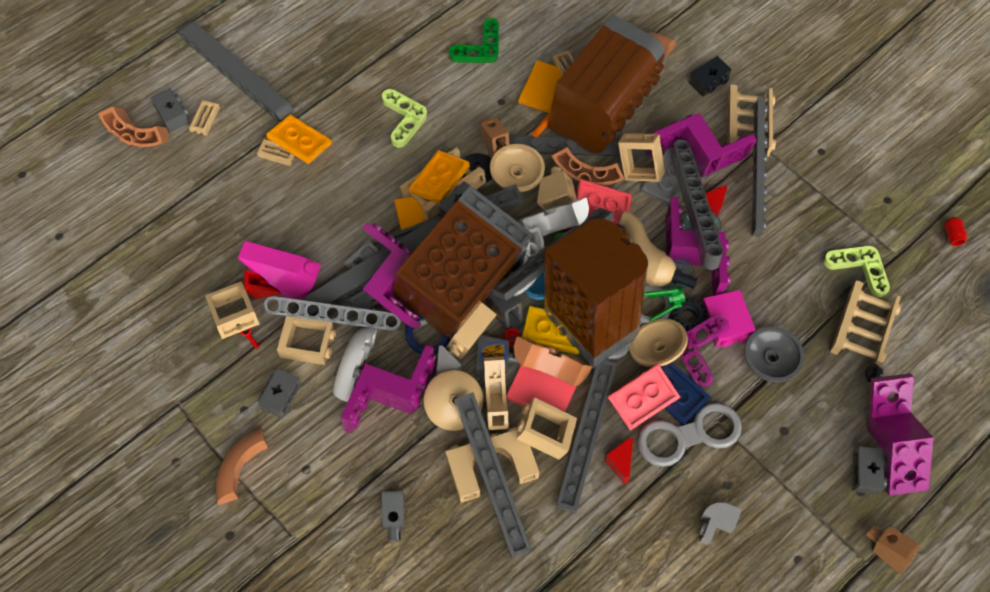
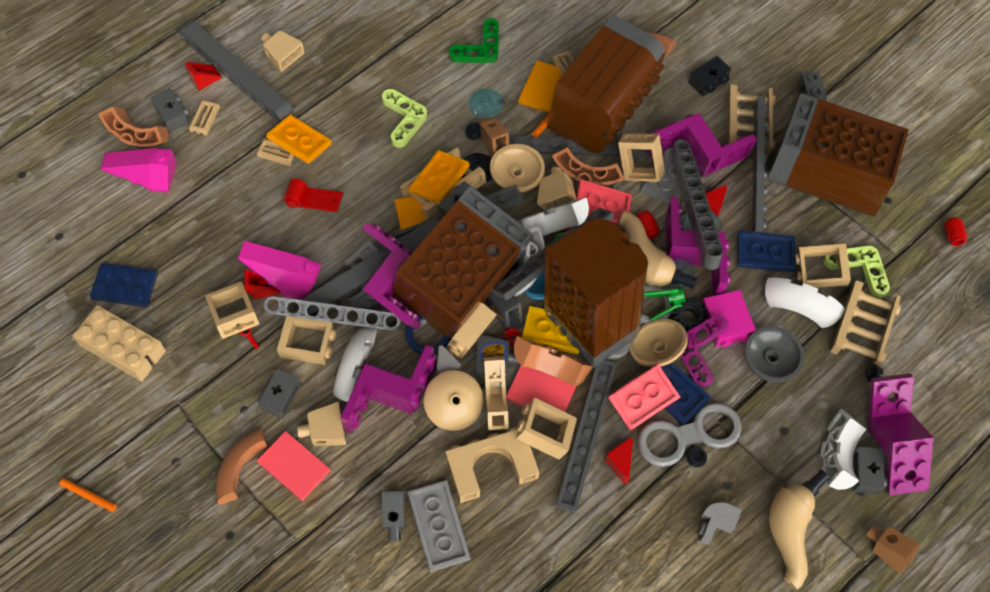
(88, 494): none -> orange bar
(119, 343): none -> tan piece
(124, 285): none -> dark blue plate
(145, 167): none -> dark pink wedge
(202, 74): none -> red slope
(282, 49): none -> tan torso
(293, 466): none -> coral tile
(301, 196): none -> red door
(324, 426): none -> tan torso
(438, 526): none -> light grey tile
(473, 131): none -> black plate
(489, 108): none -> clear light blue dish
(492, 475): dark grey plate -> none
(649, 224): none -> red brick
(696, 457): none -> black plate
(766, 251): none -> dark blue plate
(788, 522): none -> tan animal
(804, 300): none -> white brick
(811, 85): none -> dark grey brick
(824, 250): none -> tan window
(839, 155): none -> reddish brown piece
(839, 450): none -> white brick

